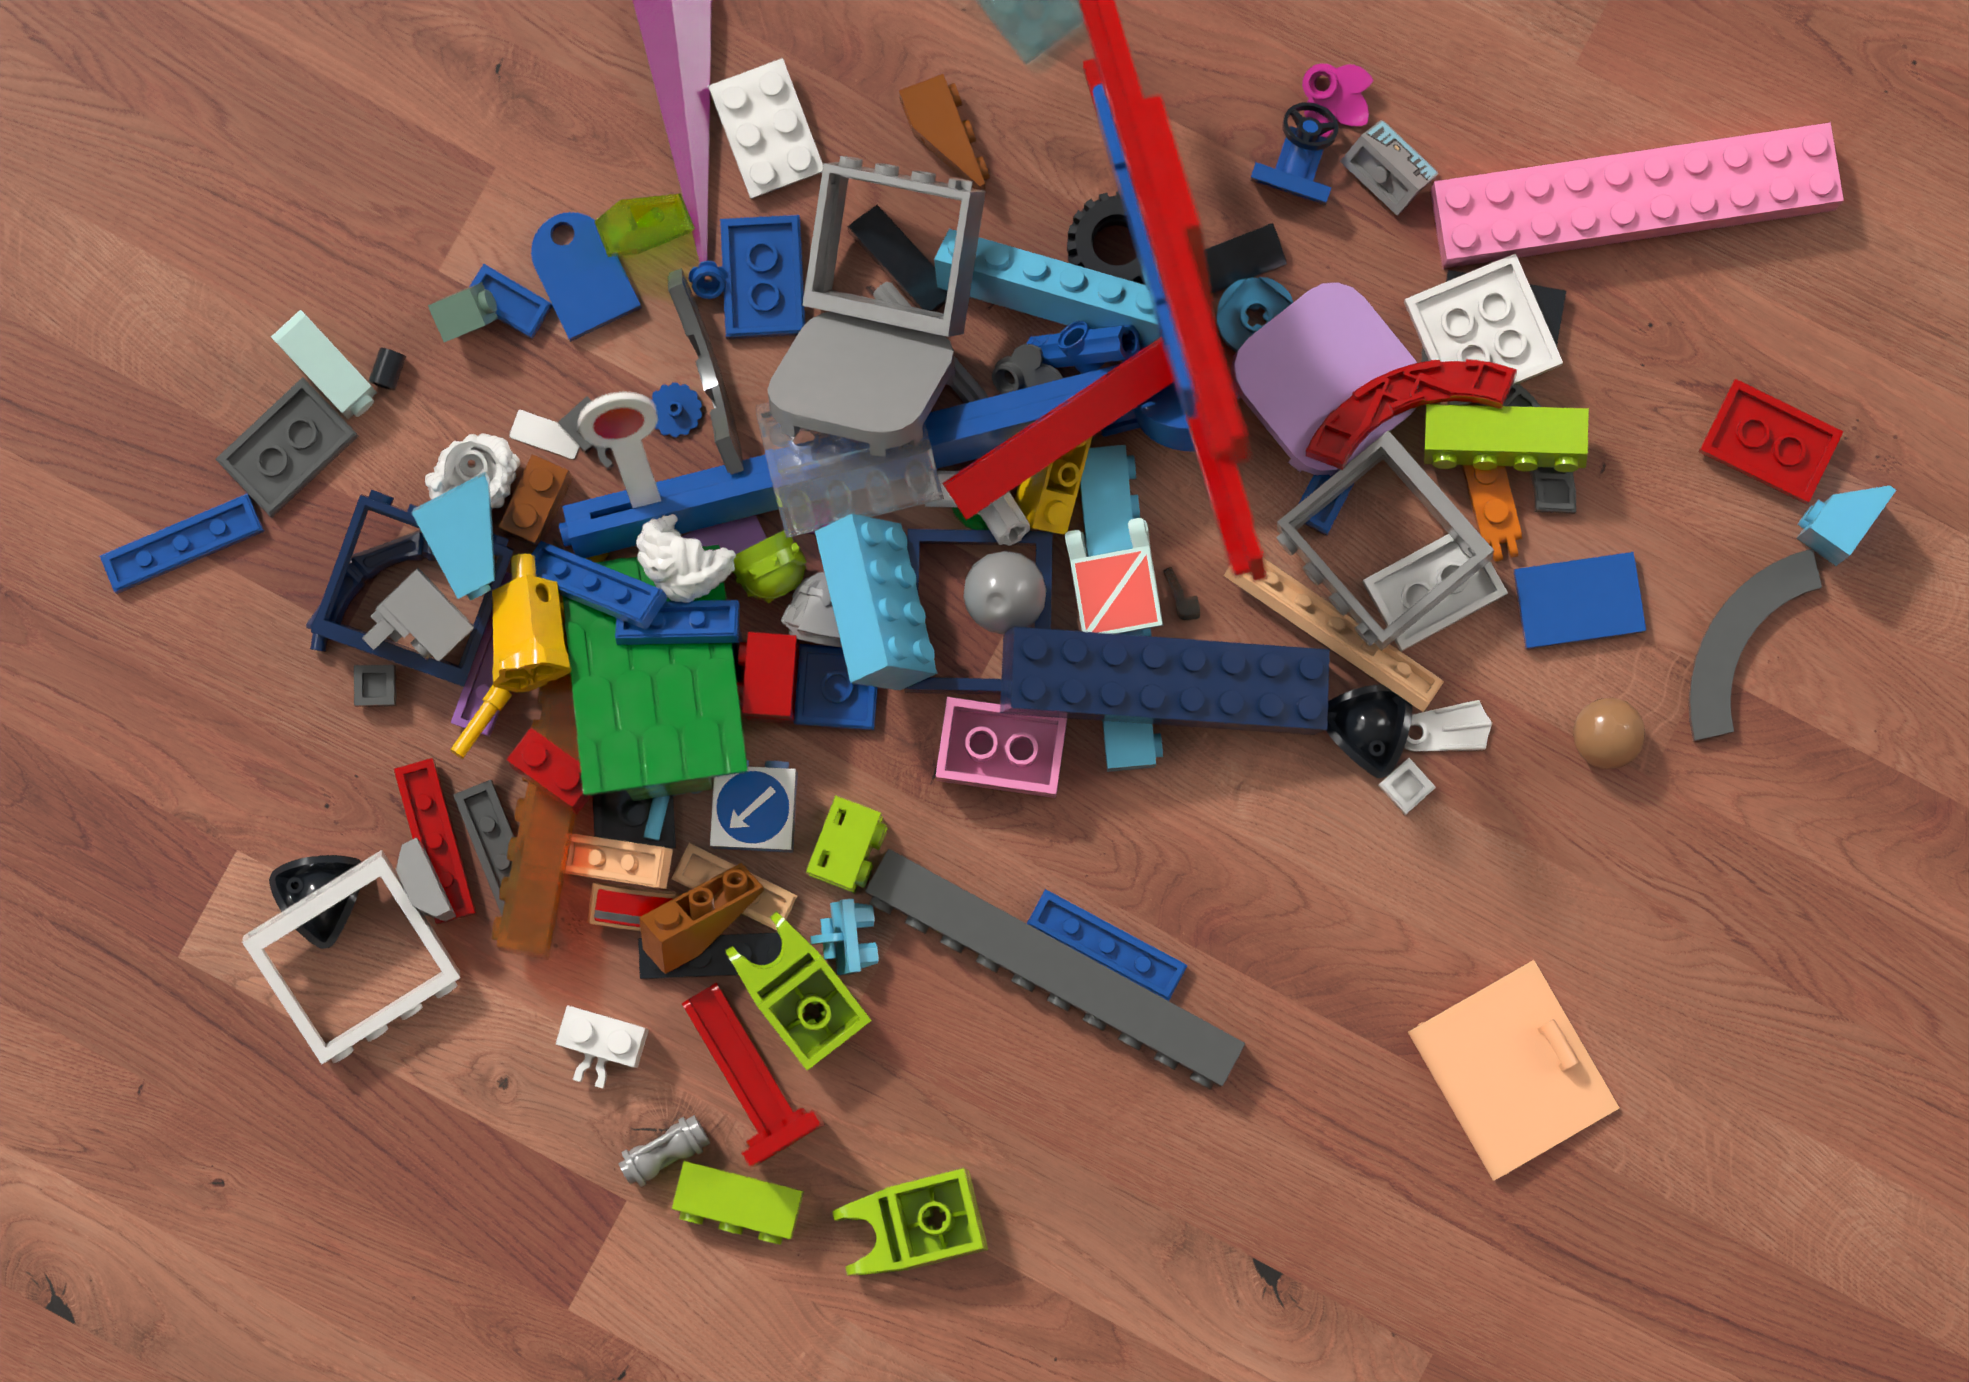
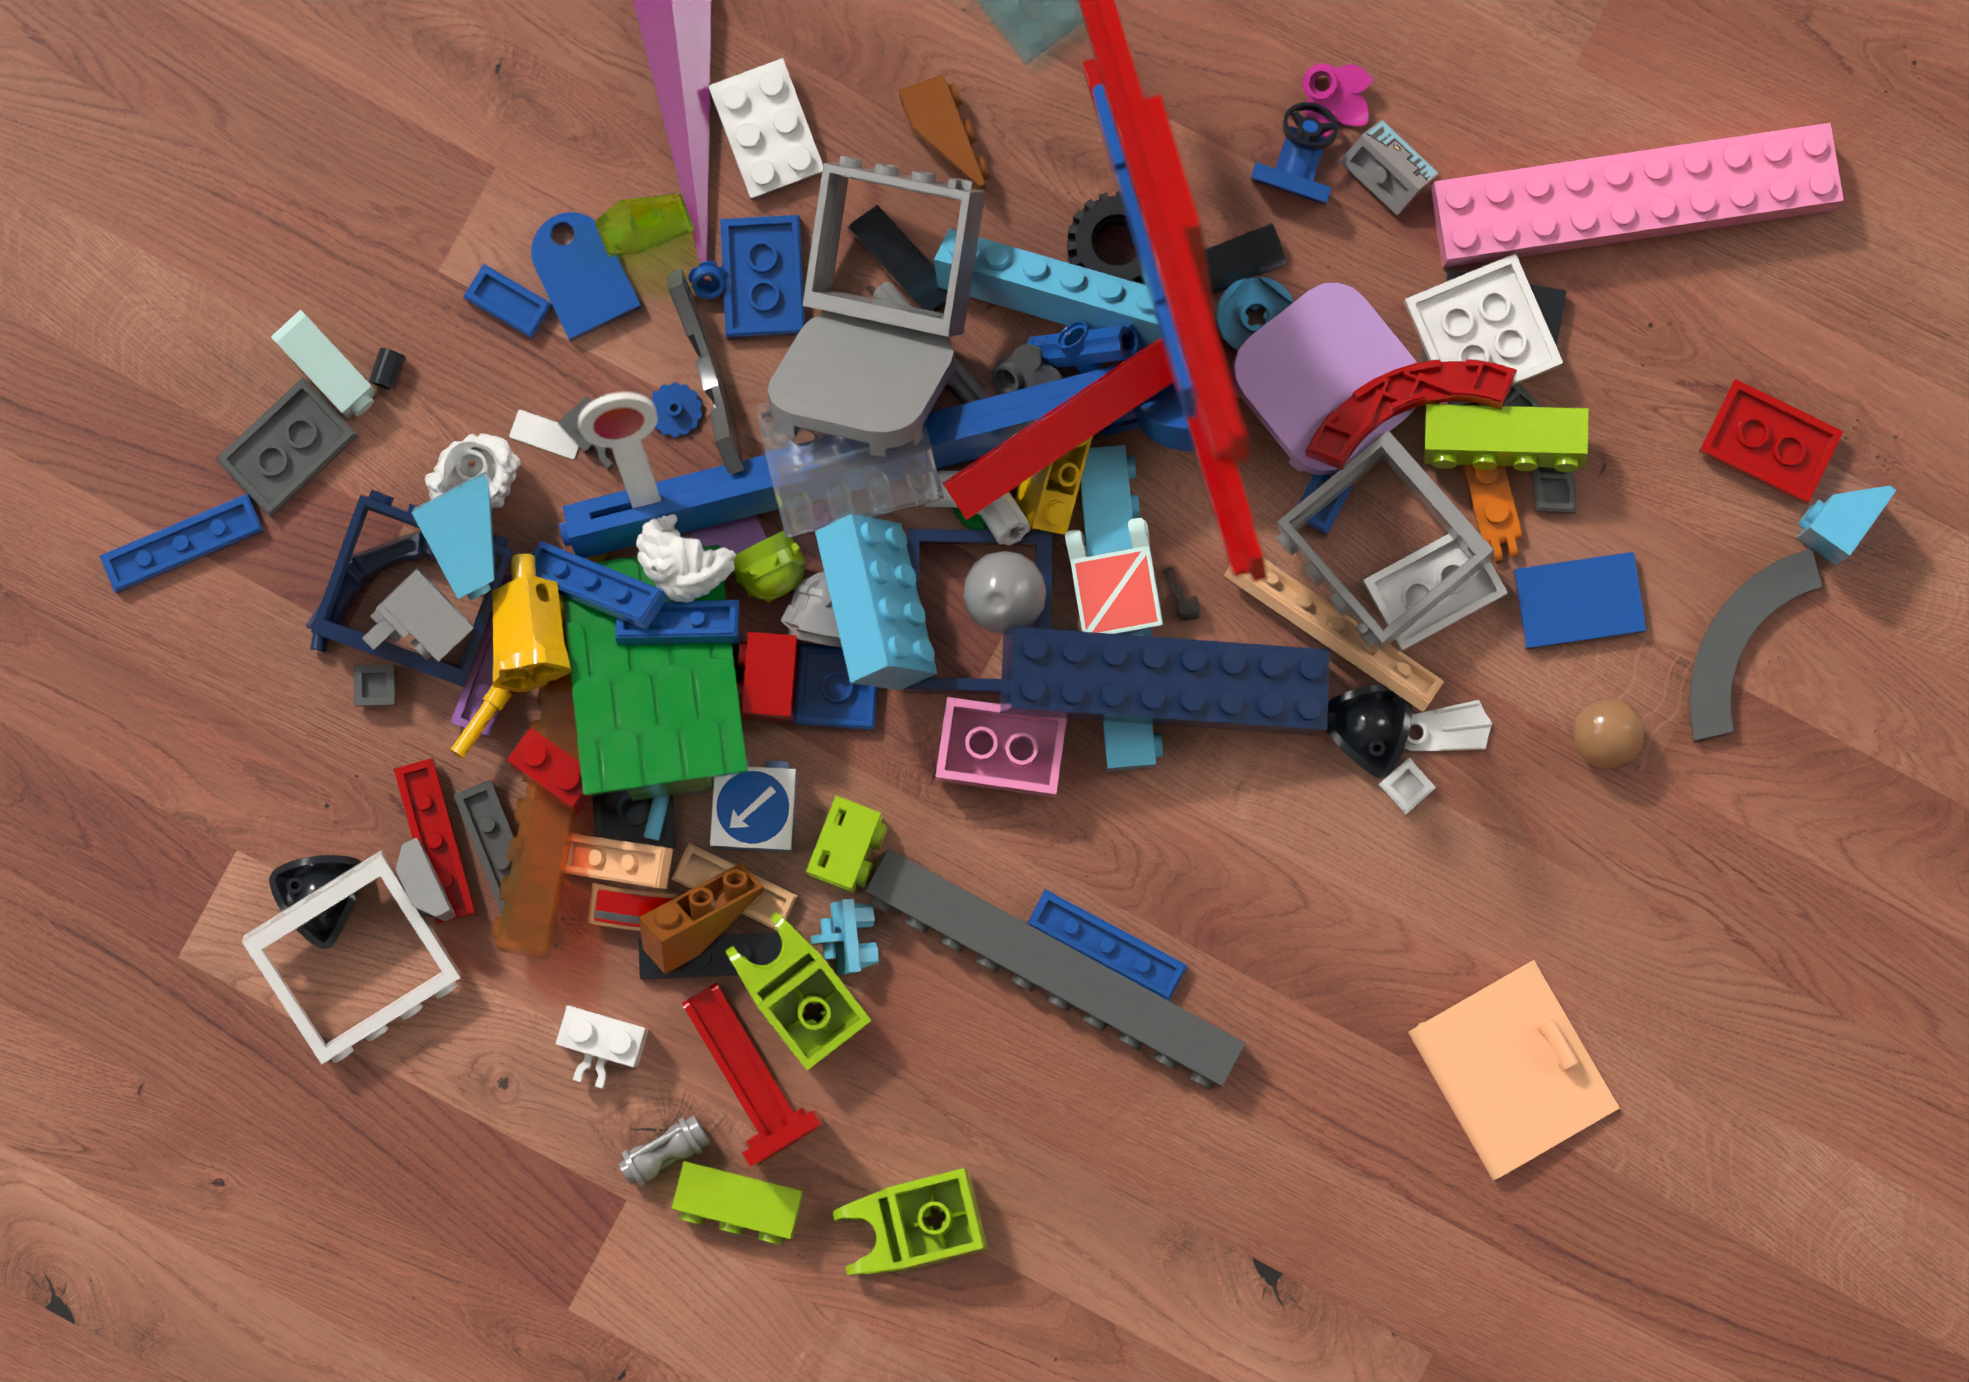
(464, 311): sand green brick -> none
(535, 501): dark orange brick -> none

